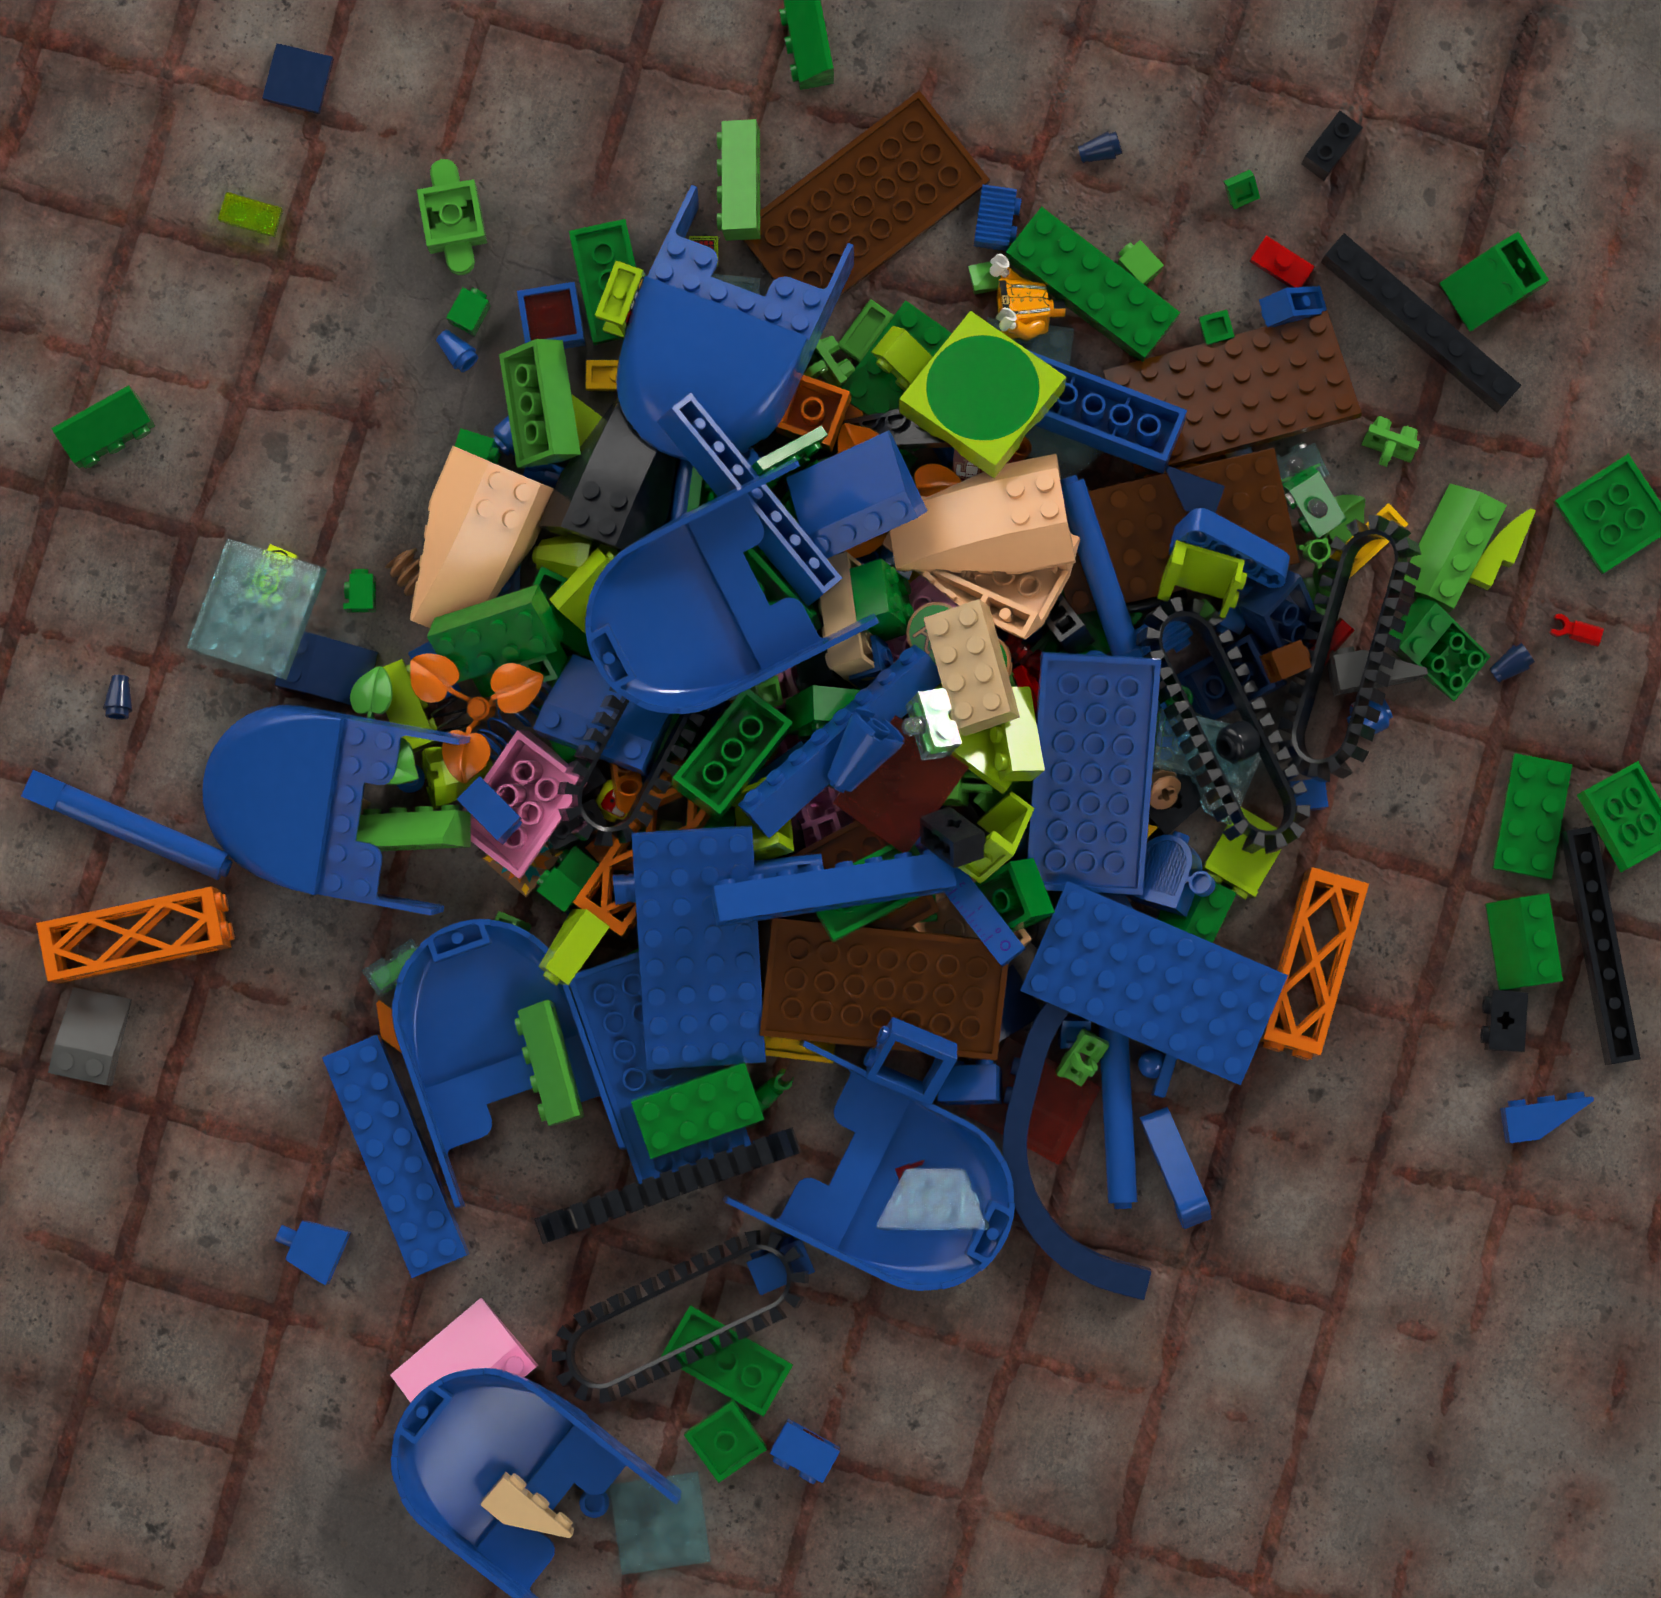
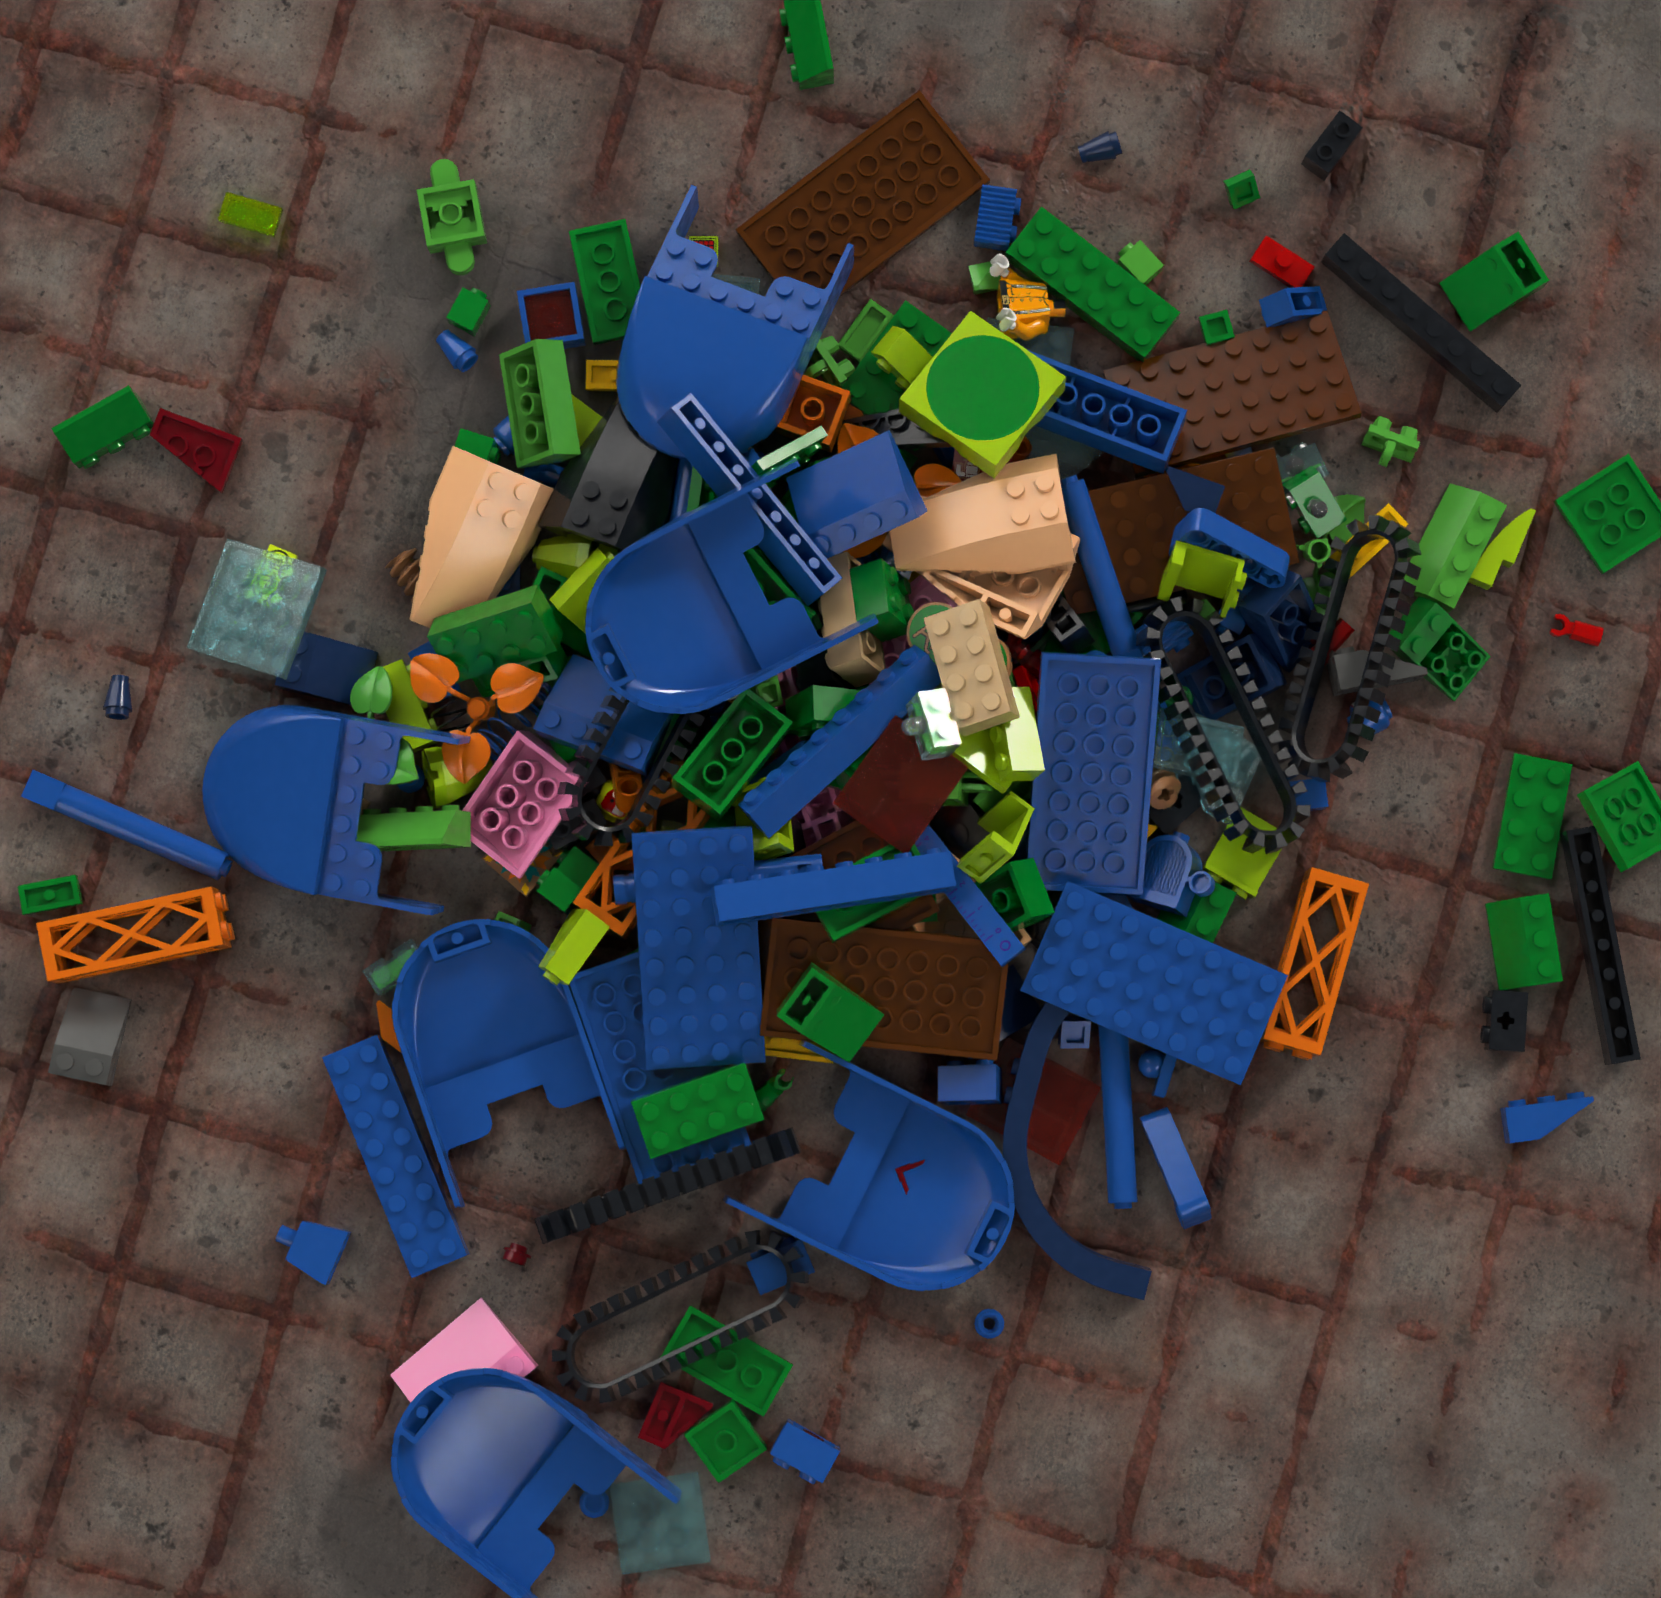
(50, 894): none -> green plate
(199, 446): none -> dark red wing
(297, 78): dark blue tile -> none
(360, 592): green brick -> none
(490, 810): blue hinge -> none
(516, 1254): none -> dark red plate
(518, 1507): tan slope -> none
(550, 1063): bright green slope -> none
(619, 298): lime panel -> none
(671, 1415): none -> dark red wing
(739, 180): bright green brick -> none
(829, 1013): none -> green slope
(862, 749): blue cone -> none
(882, 660): blue bracket -> none
(921, 1040): blue window -> none
(933, 1202): clear light blue wing -> none
(952, 837): black brick -> none
(989, 1333): none -> blue plate
(1071, 1063): bright green hips -> none
(1237, 742): black head -> none
(1286, 661): reddish brown brick -> none
(1513, 662): dark blue cone -> none

